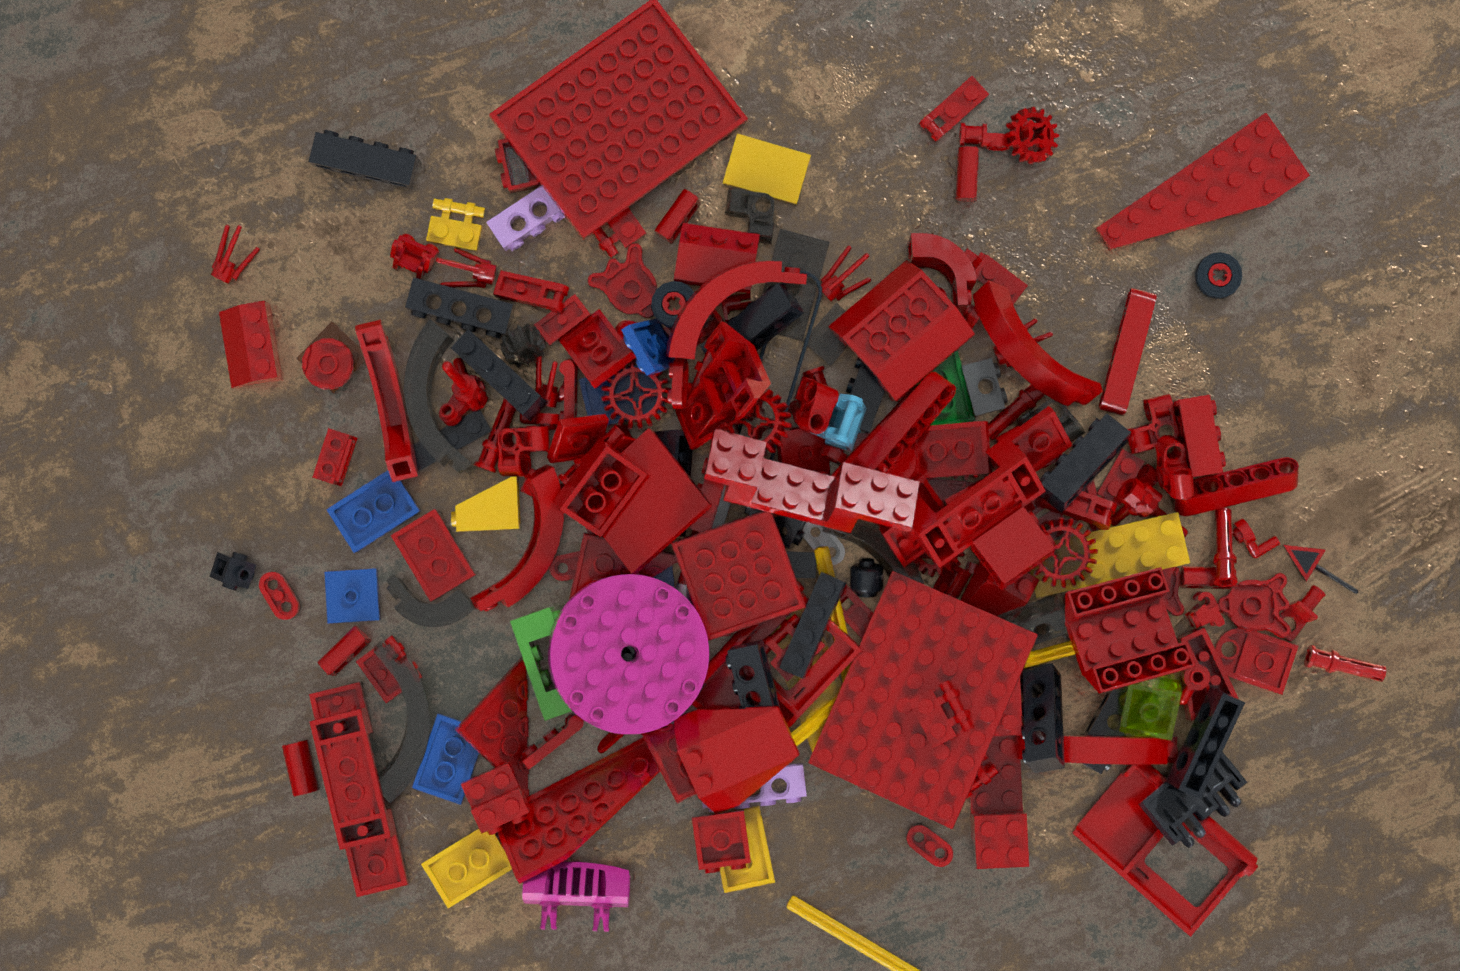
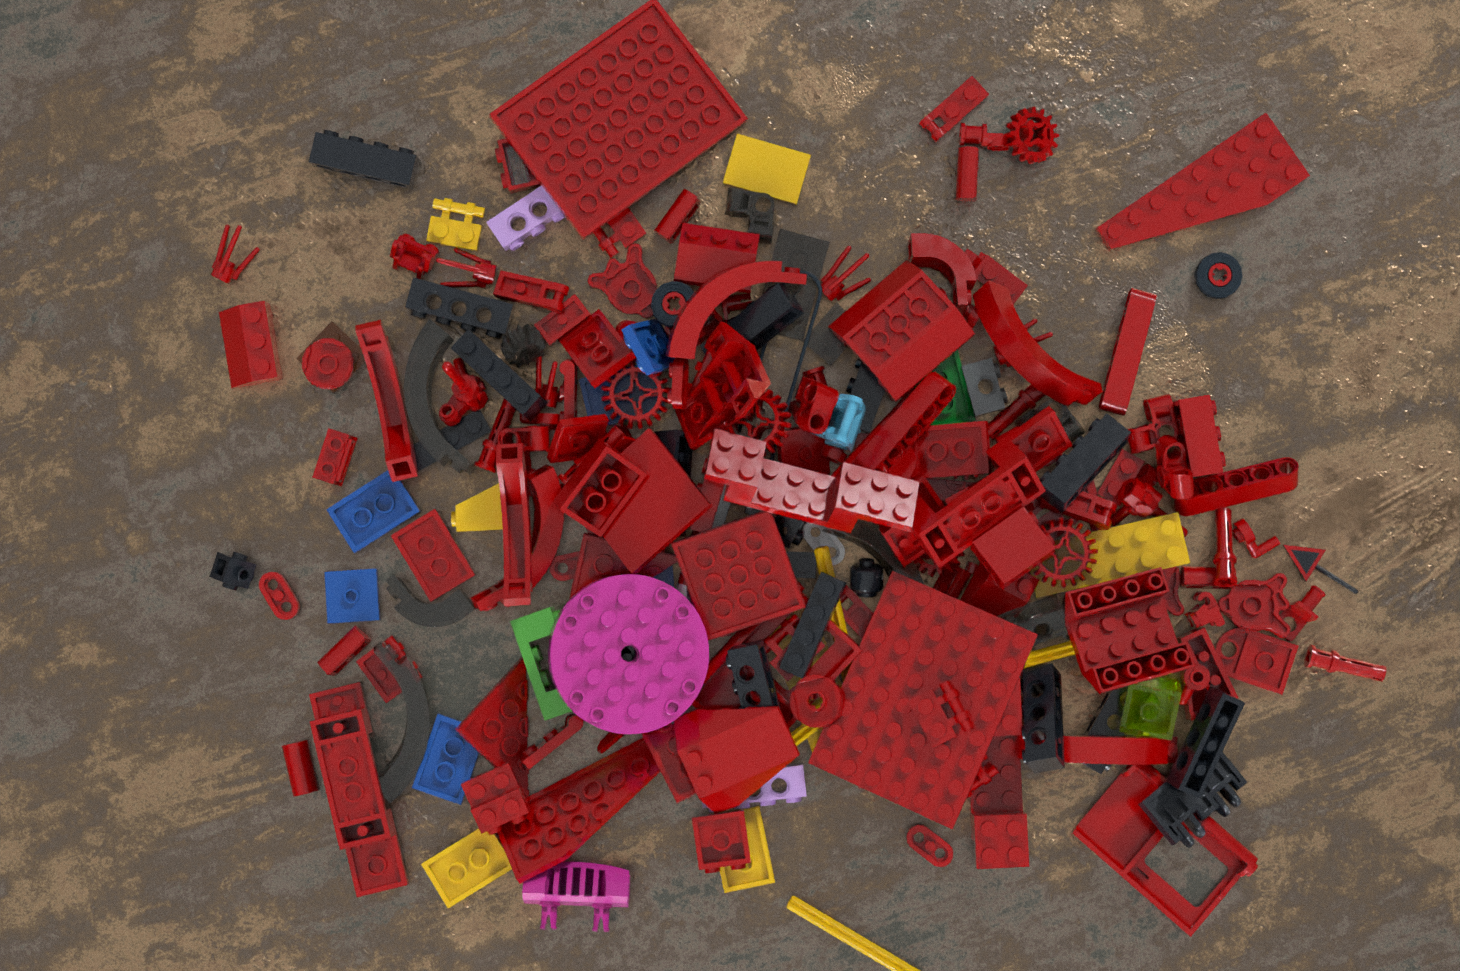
(515, 524): none -> red arch
(804, 692): none -> red plate

